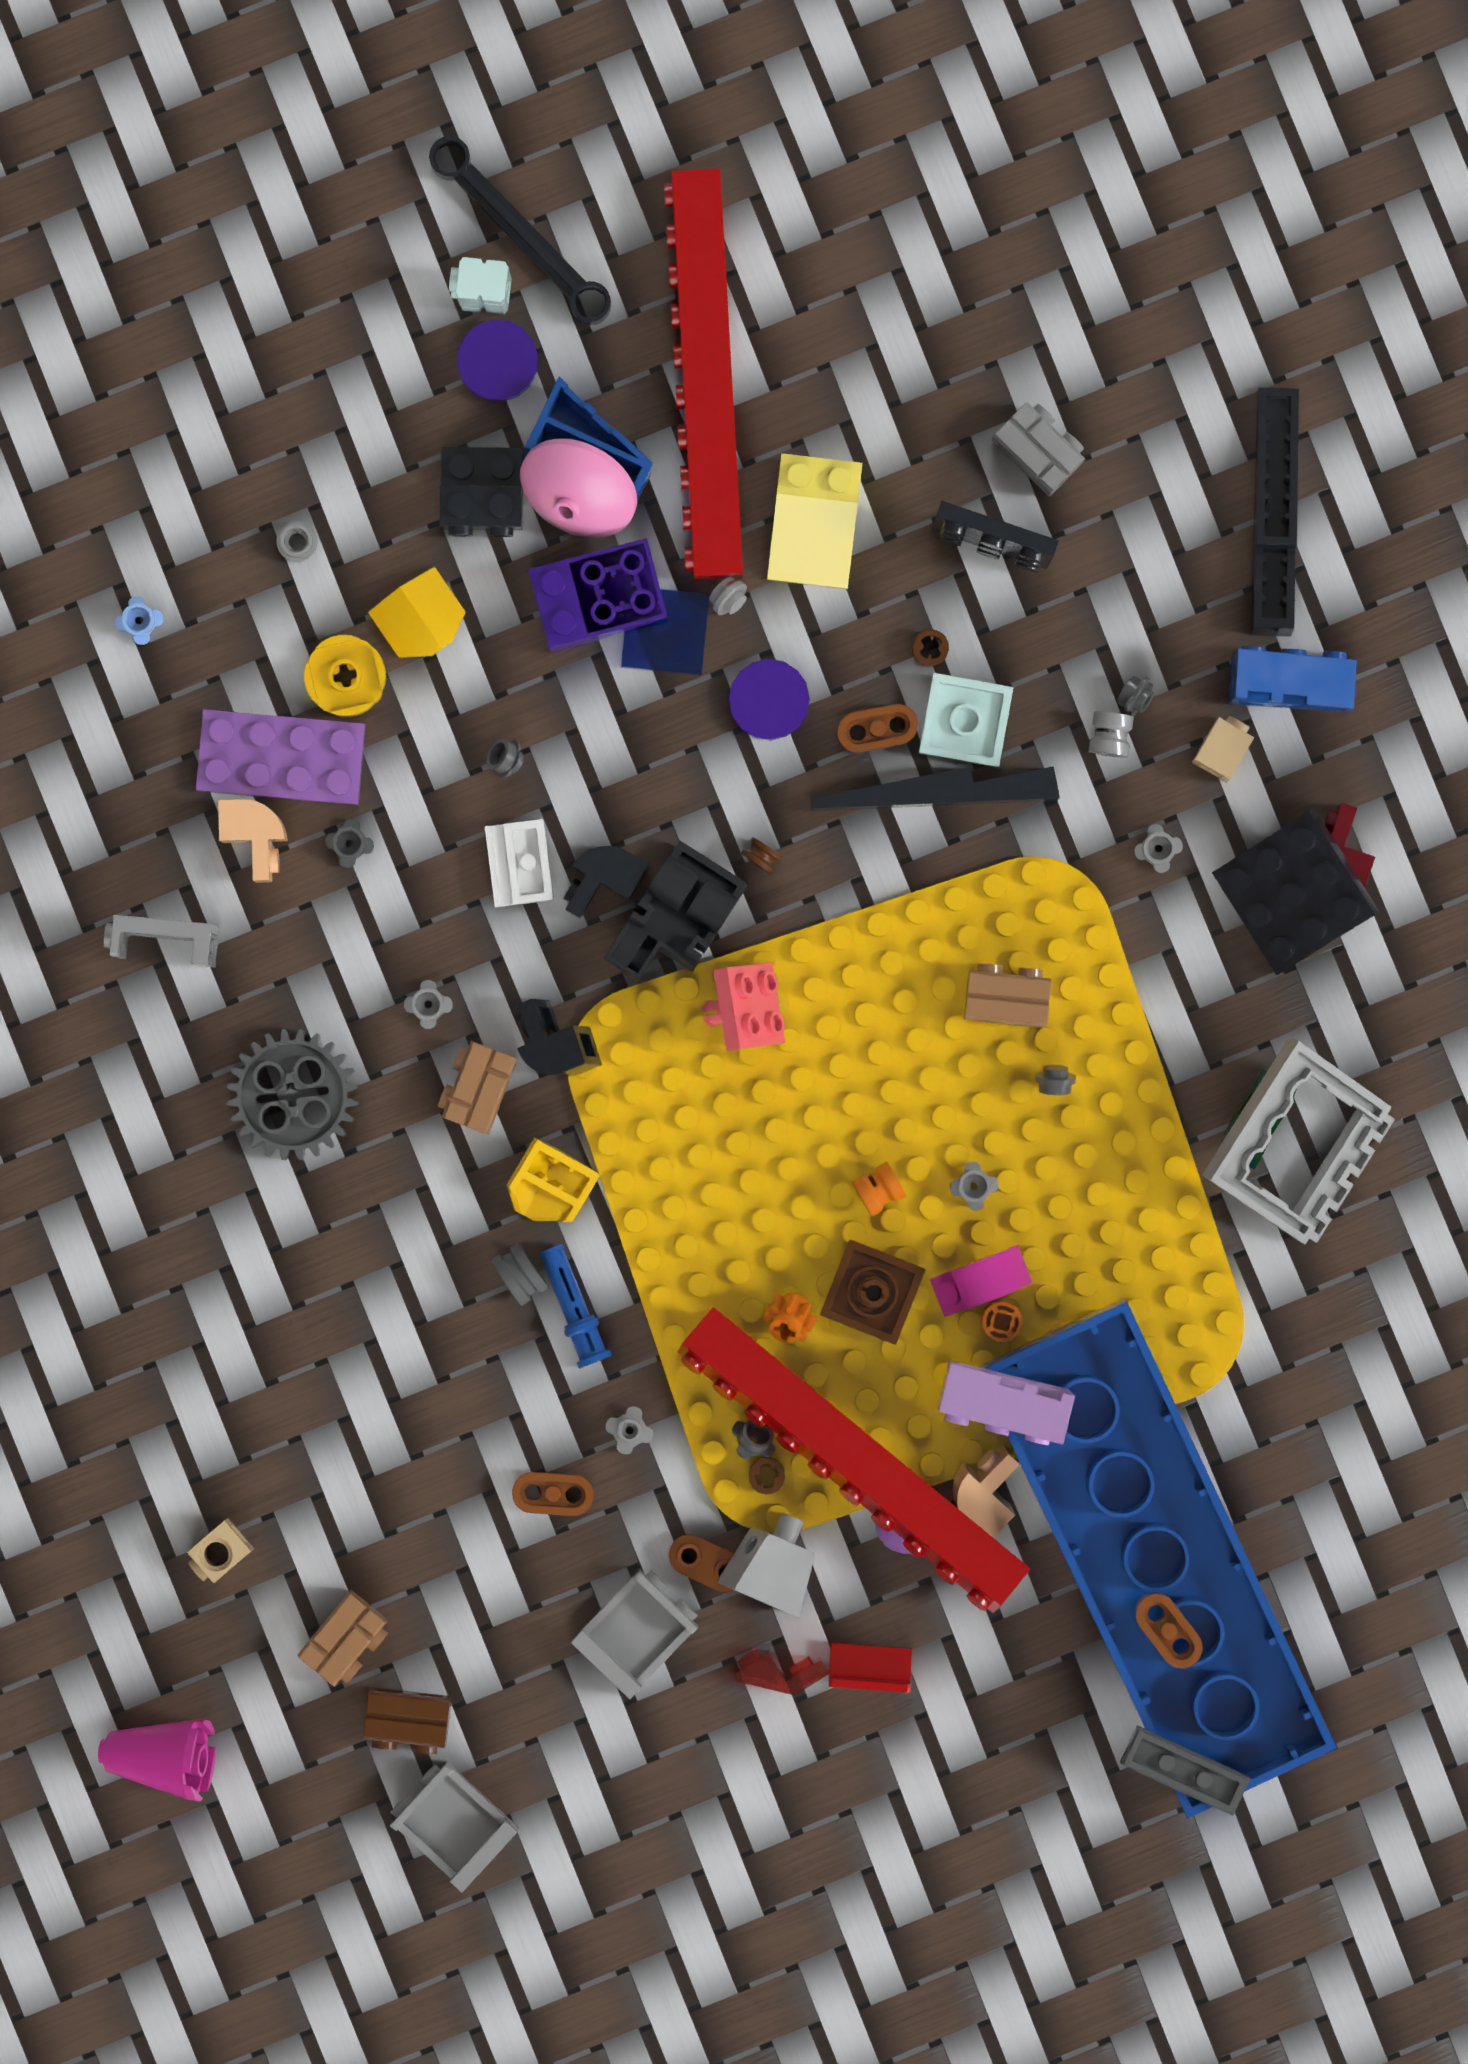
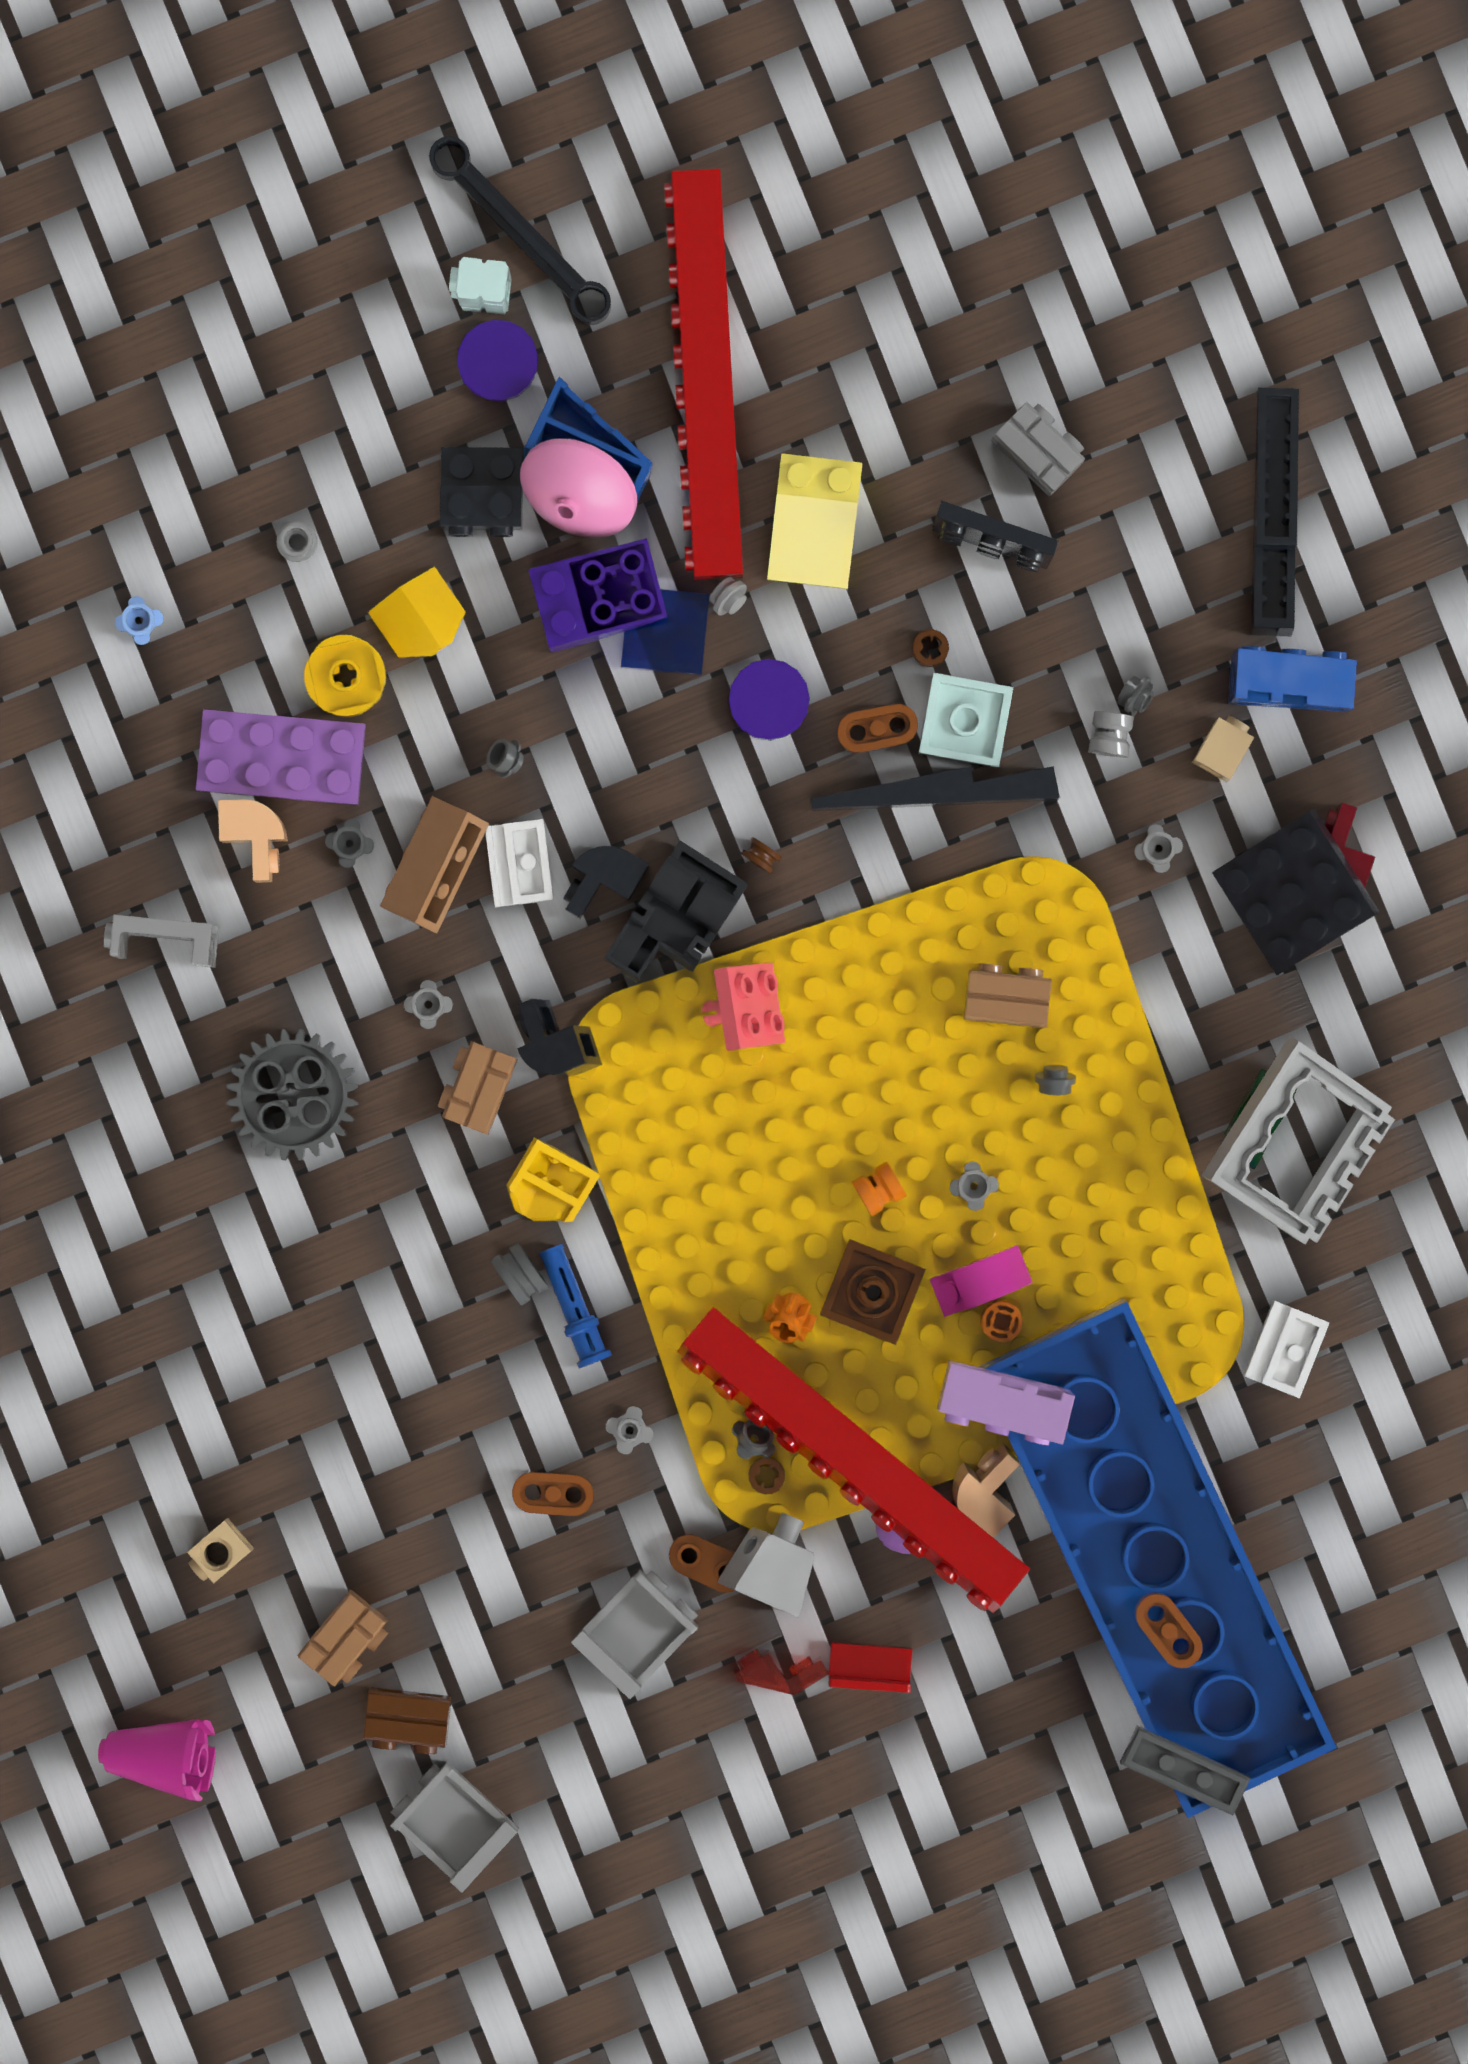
(434, 864): none -> medium nougat brick
(1286, 1349): none -> white plate

